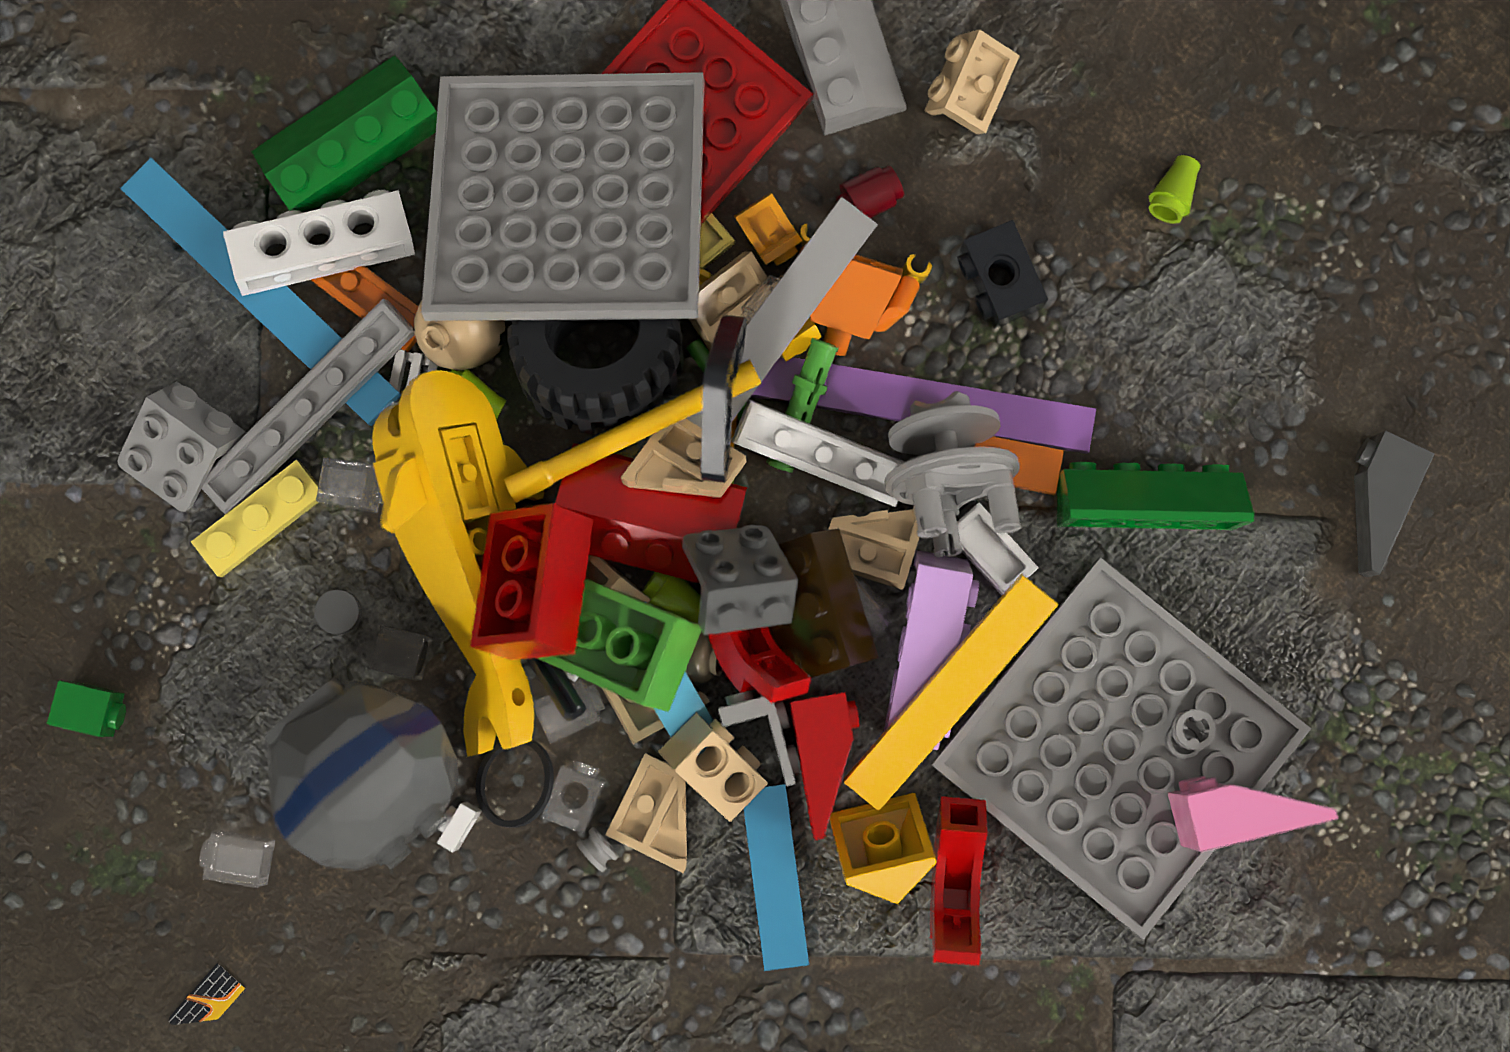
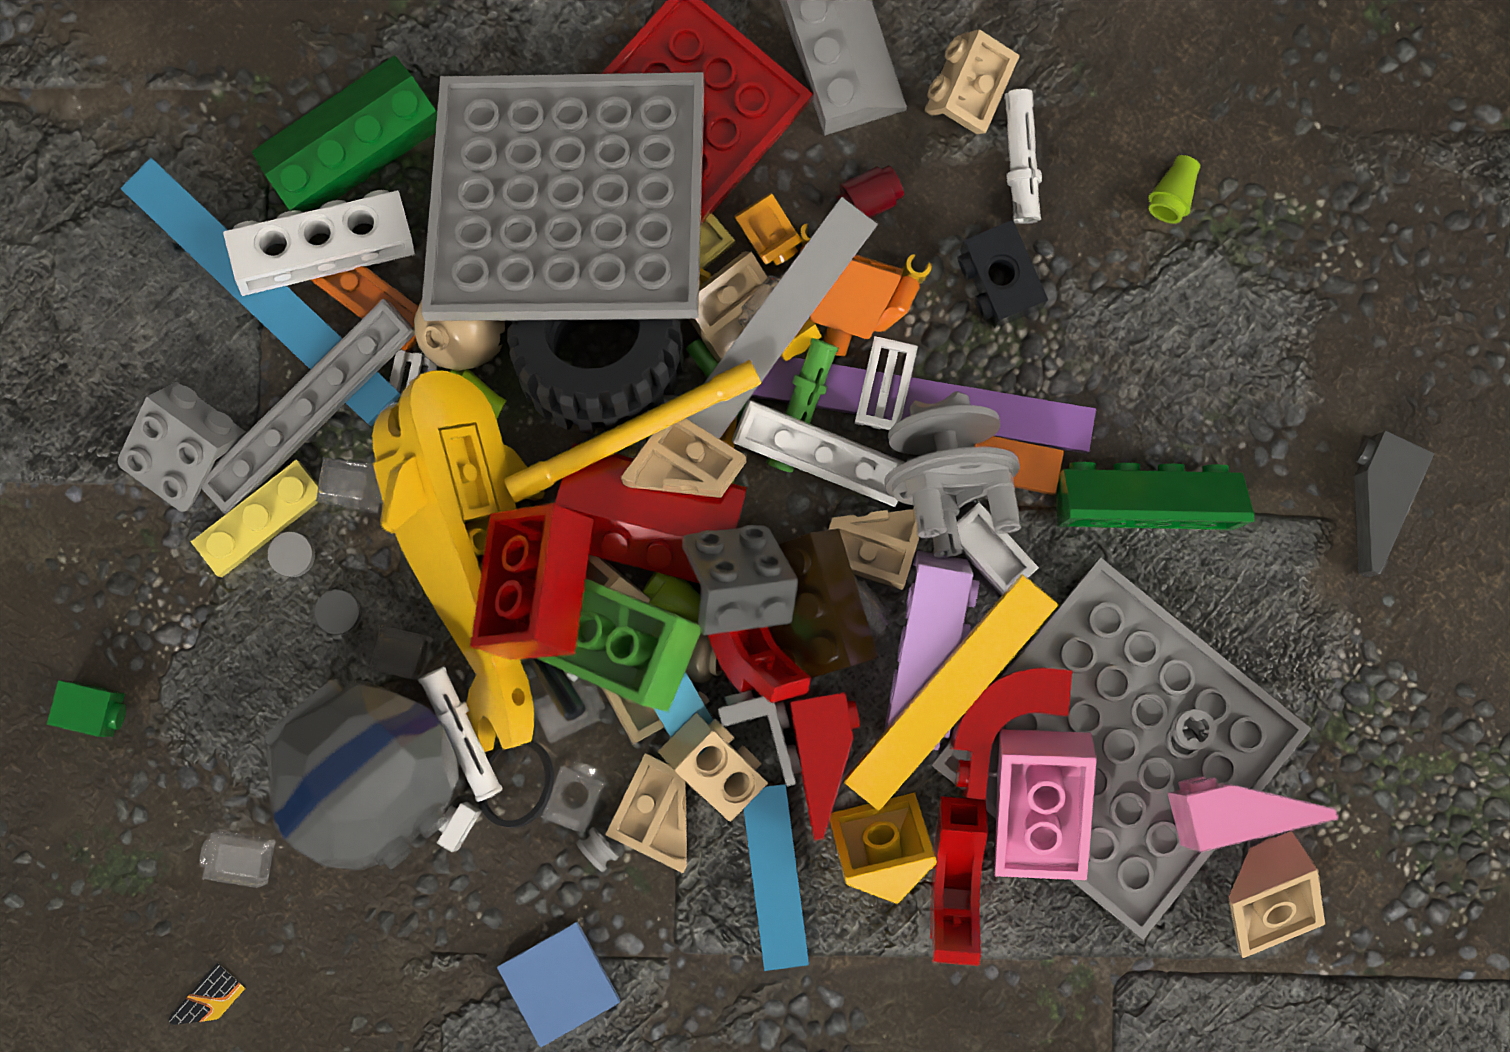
(291, 554): none -> light grey tile
(460, 733): none -> white pin
(558, 984): none -> medium blue tile
(717, 397): black beam -> none
(894, 347): none -> white tile
(1005, 698): none -> red arch
(1023, 165): none -> white pin
(1044, 804): none -> bright pink slope
(1275, 895): none -> tan slope

